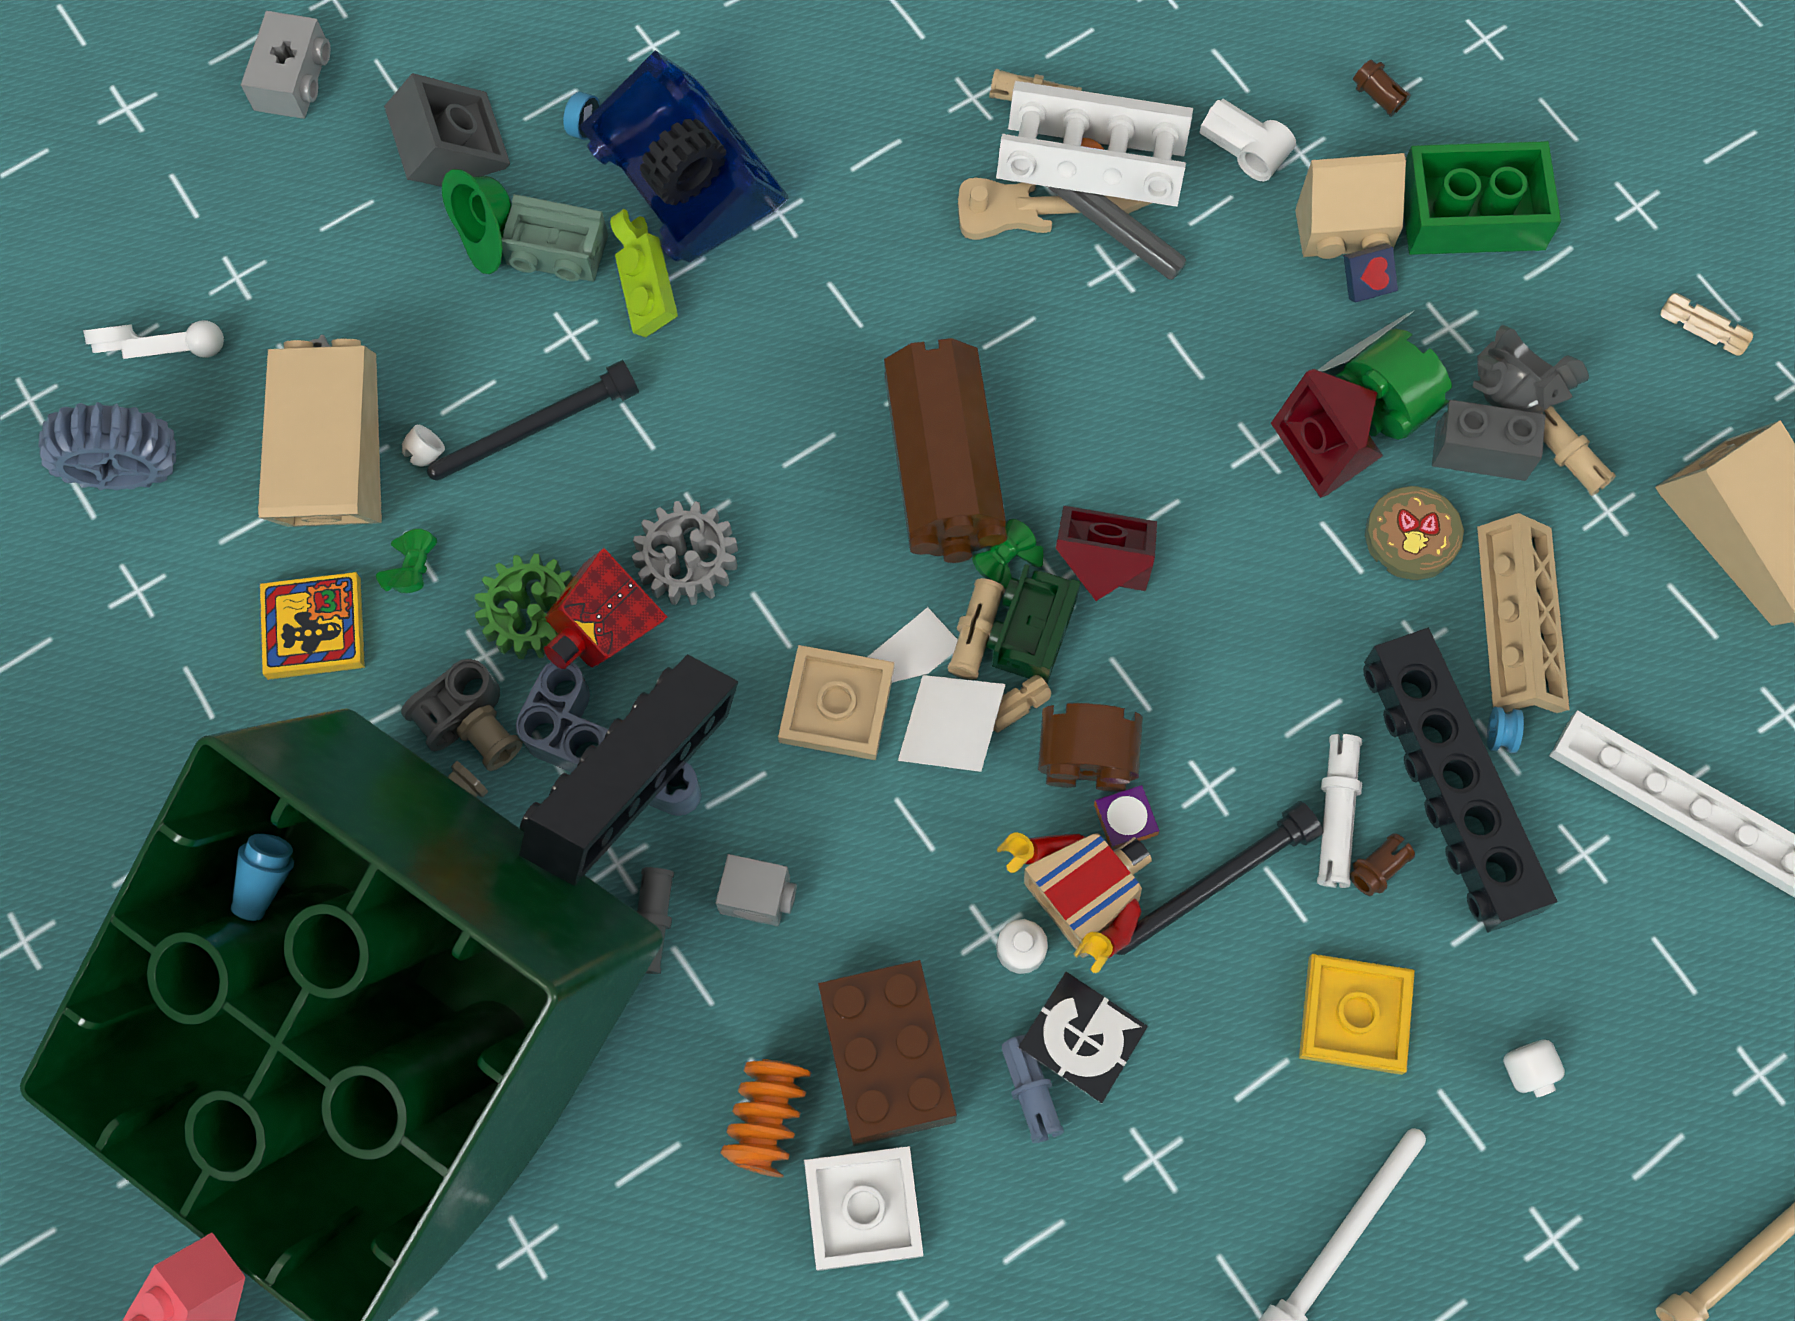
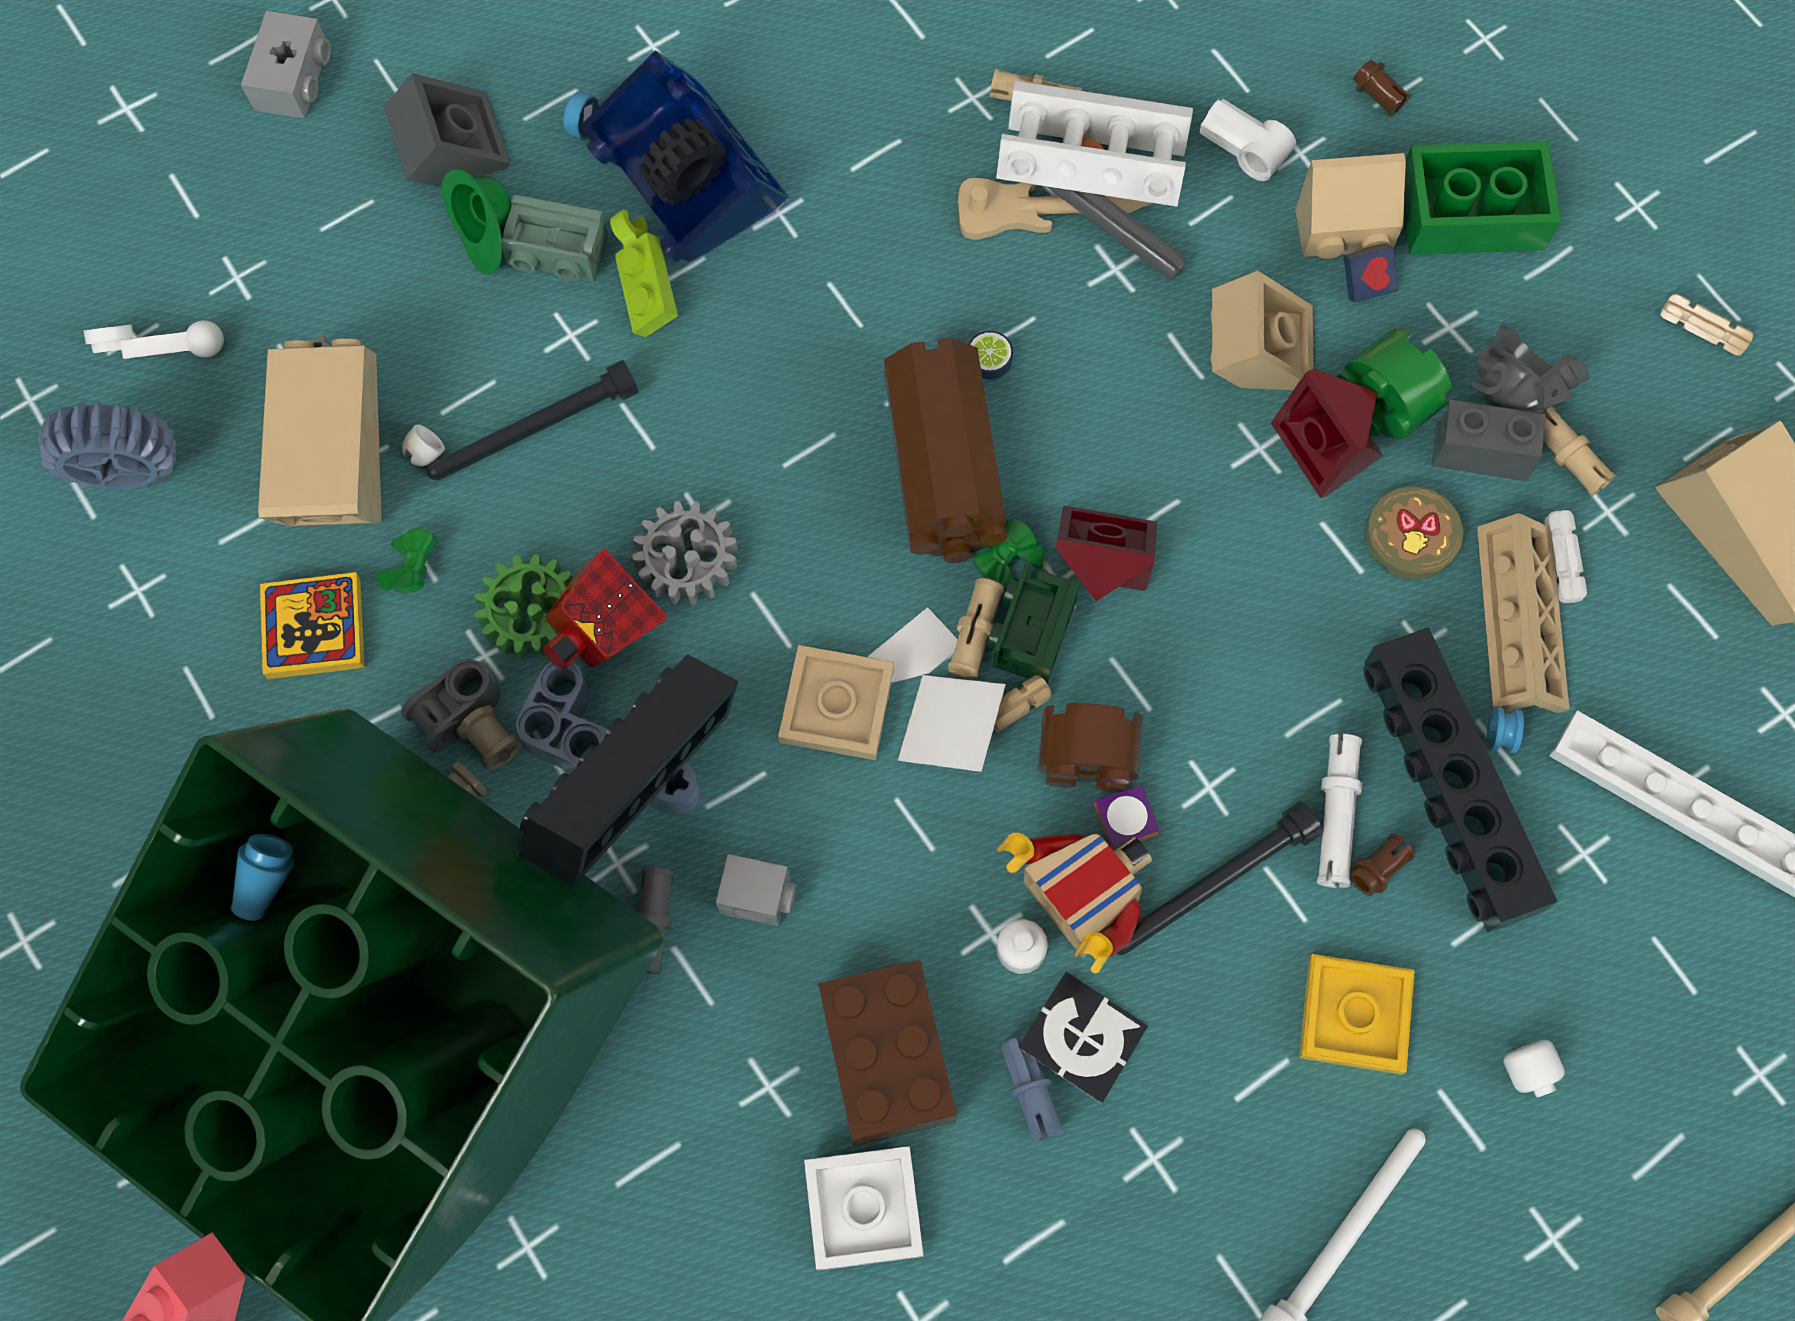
(764, 1115): orange piece -> none
(994, 353): none -> tile
(1260, 334): none -> tan slope
(1353, 351): white sticker -> none
(1567, 557): none -> white axle

